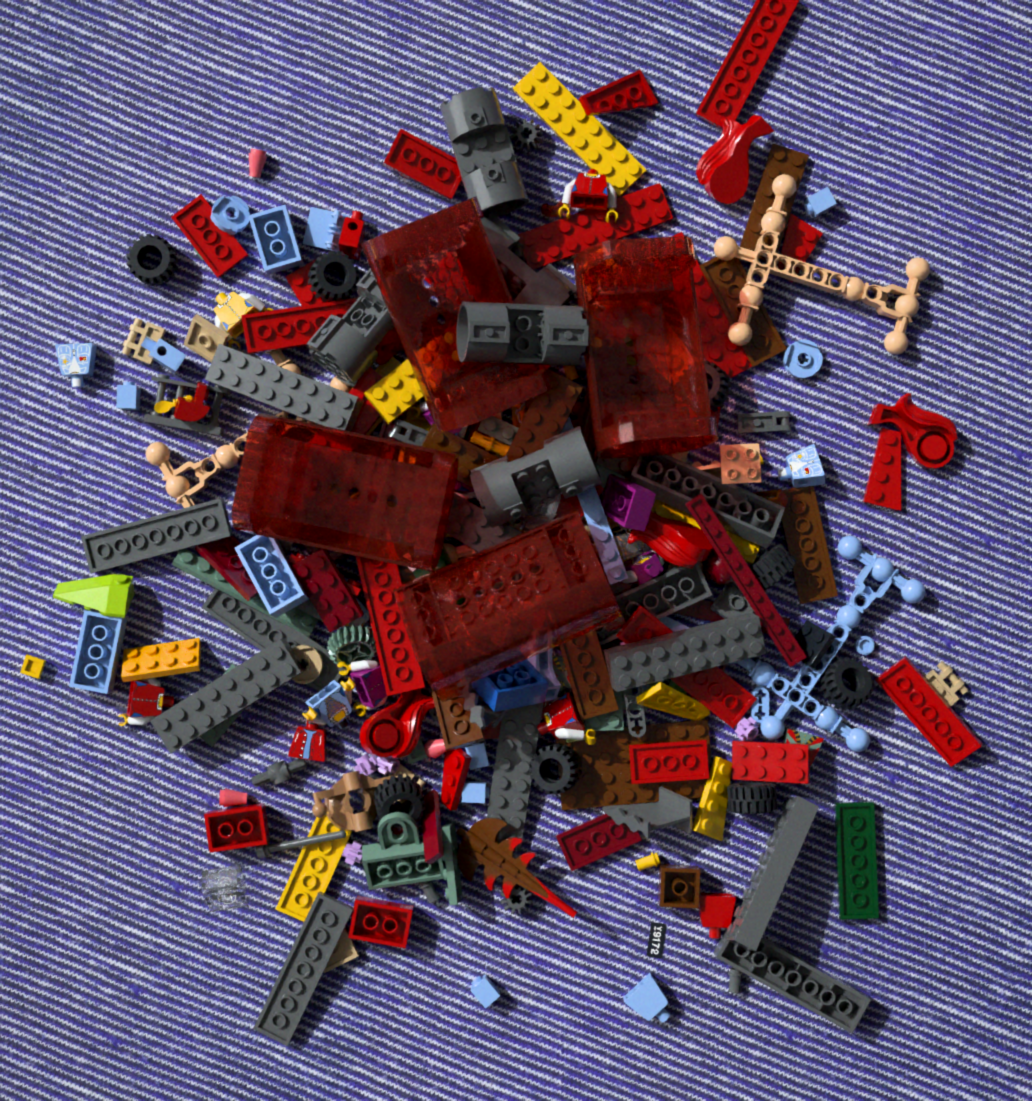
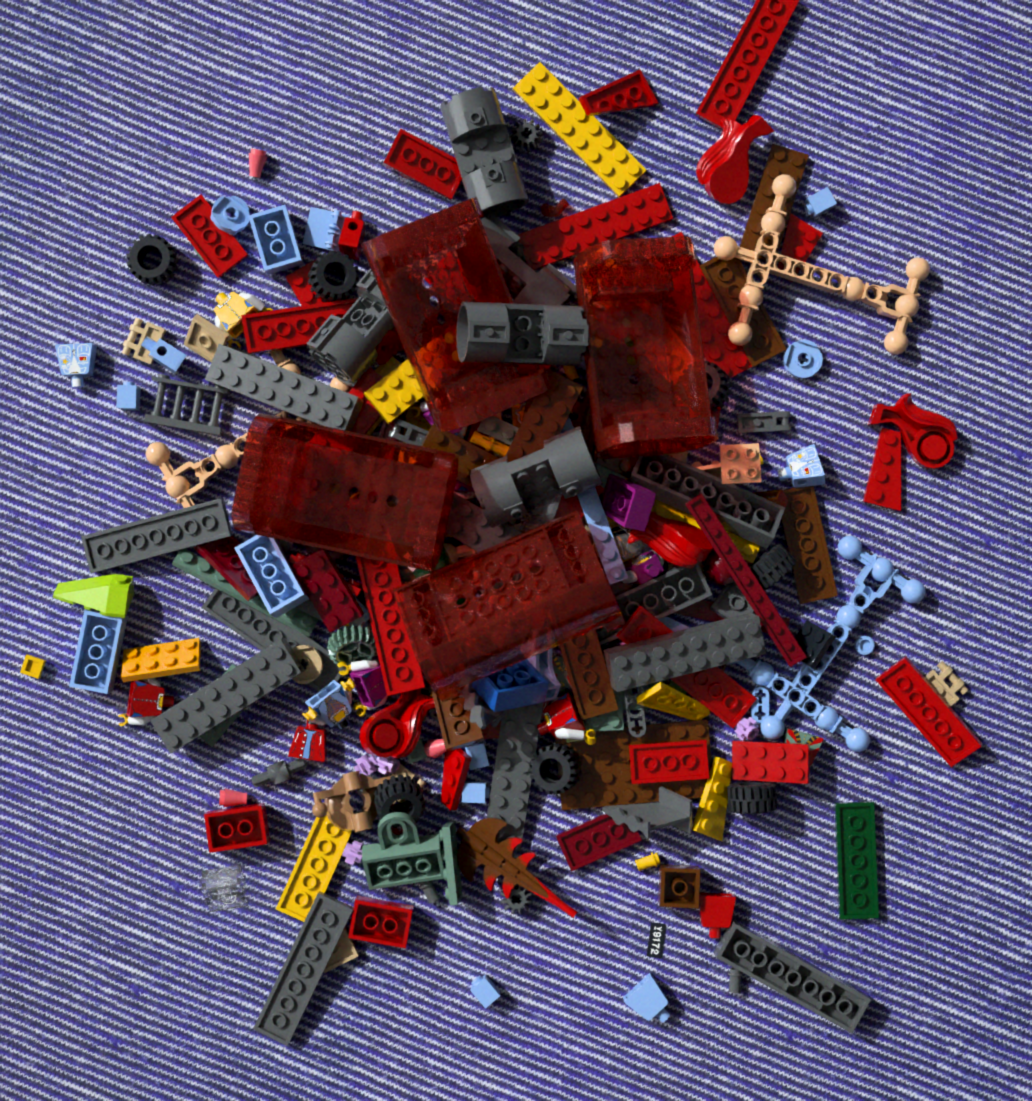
(165, 406): yellow piece -> none
(194, 409): red brick -> none
(265, 850): dark grey piece -> none
(432, 828): dark red tile -> none
(590, 192): red torso -> none
(772, 873): dark grey brick -> none
(858, 678): black tyre -> none

